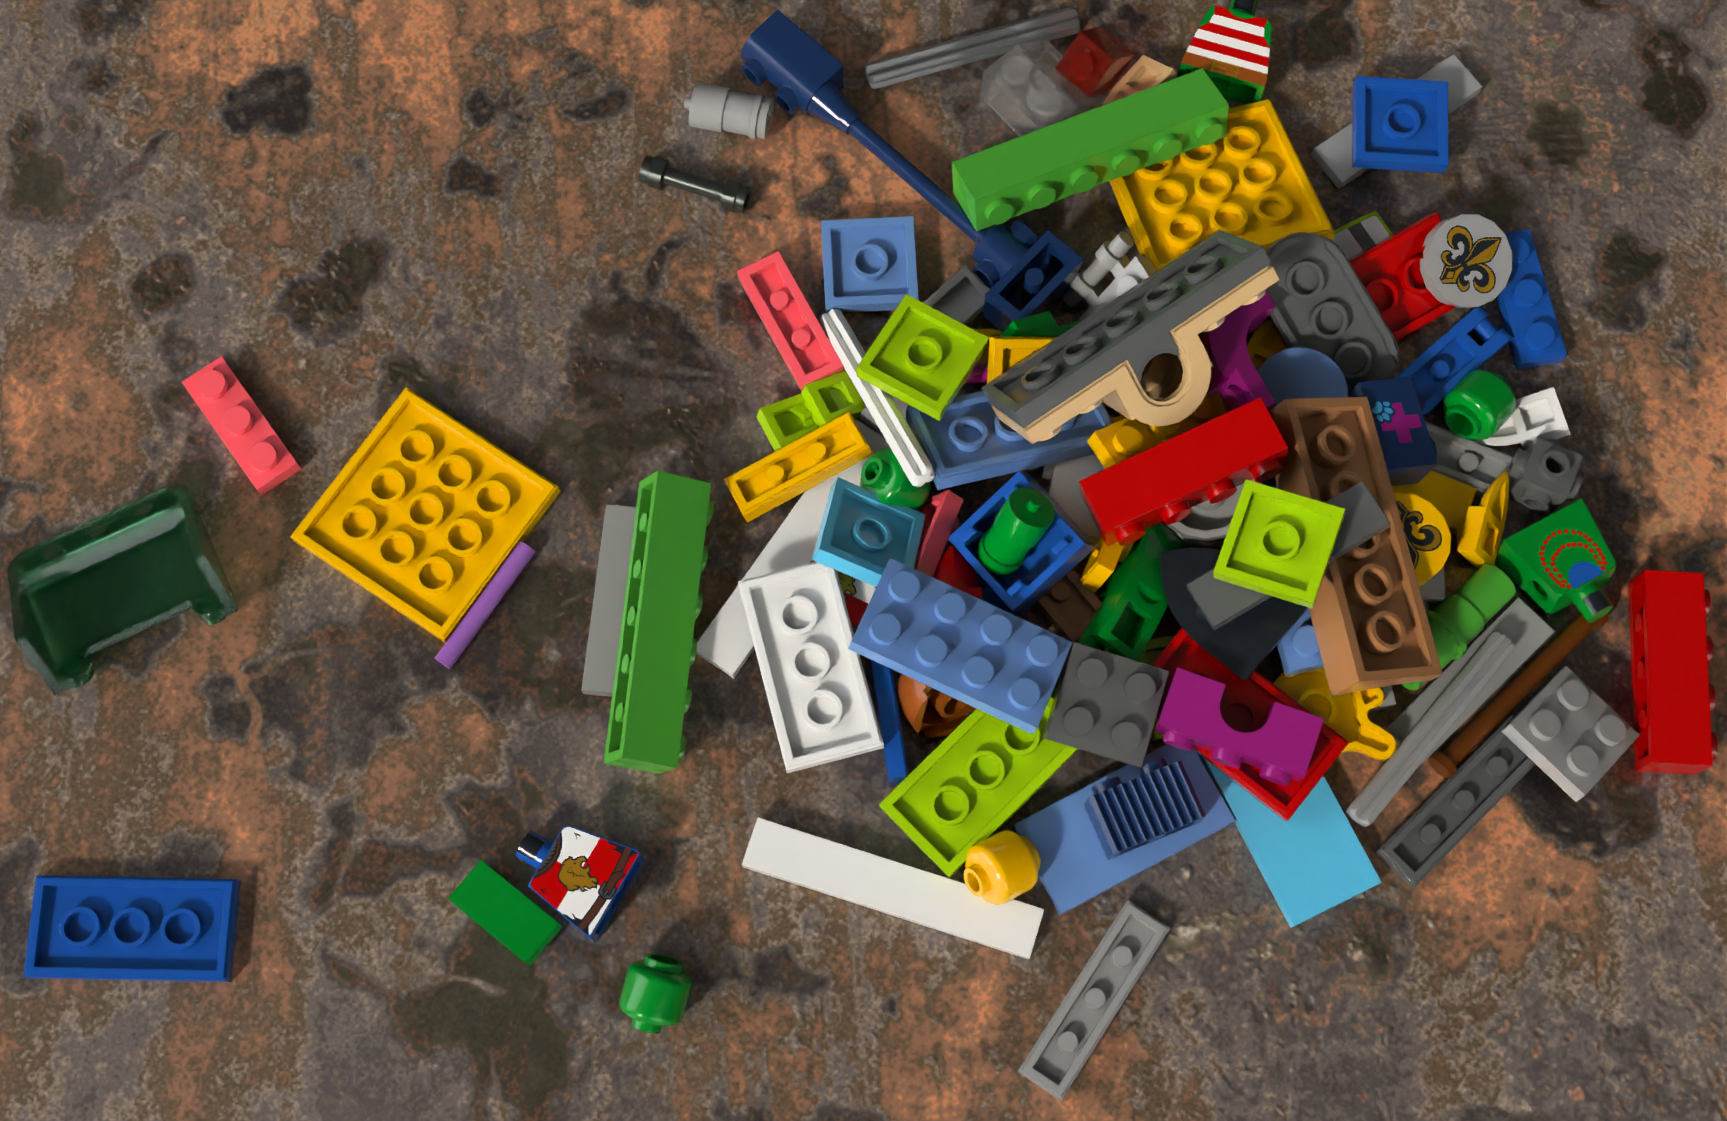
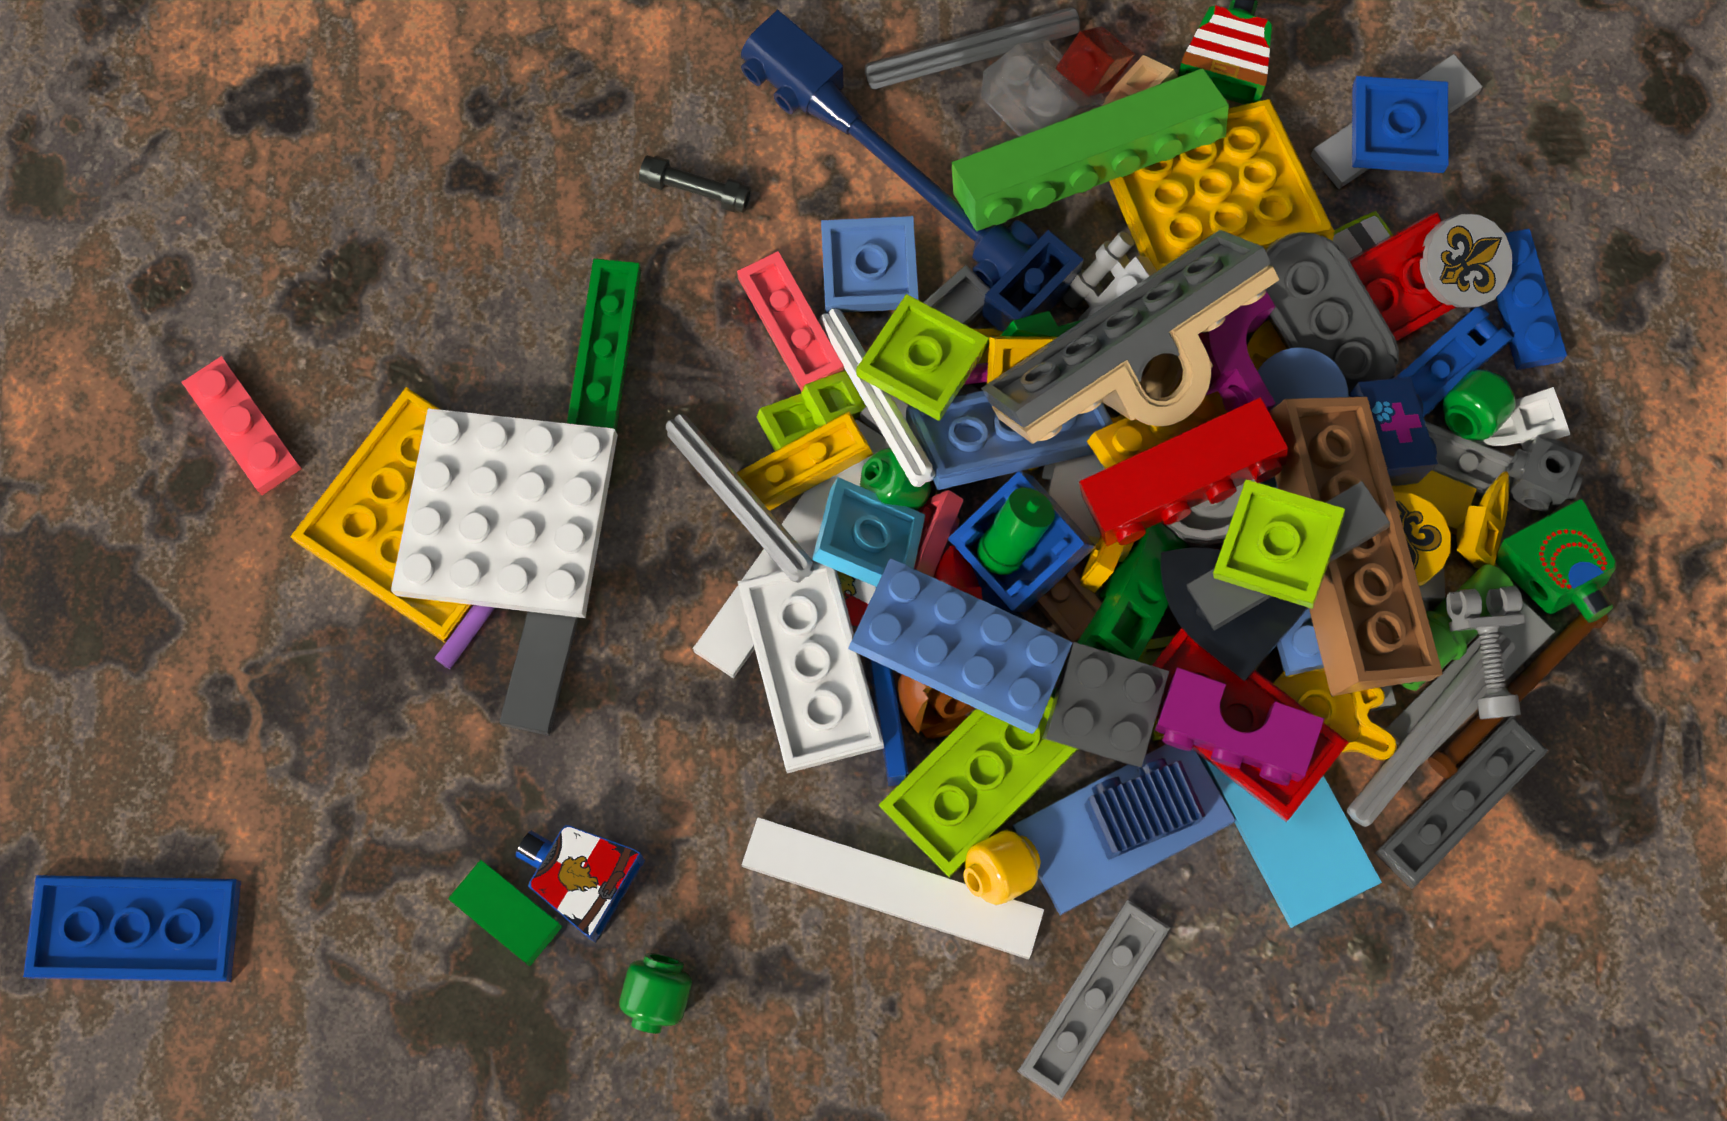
(113, 583): clear green windscreen -> none
(505, 513): none -> white plate
(538, 672): none -> dark grey tile
(604, 344): none -> green plate
(608, 600): light grey tile -> none
(659, 624): bright green brick -> none
(726, 110): light grey piece -> none
(740, 498): none -> light grey axle
(1504, 607): none -> light grey bar
(1570, 733): light grey plate -> none
(1671, 672): red brick -> none

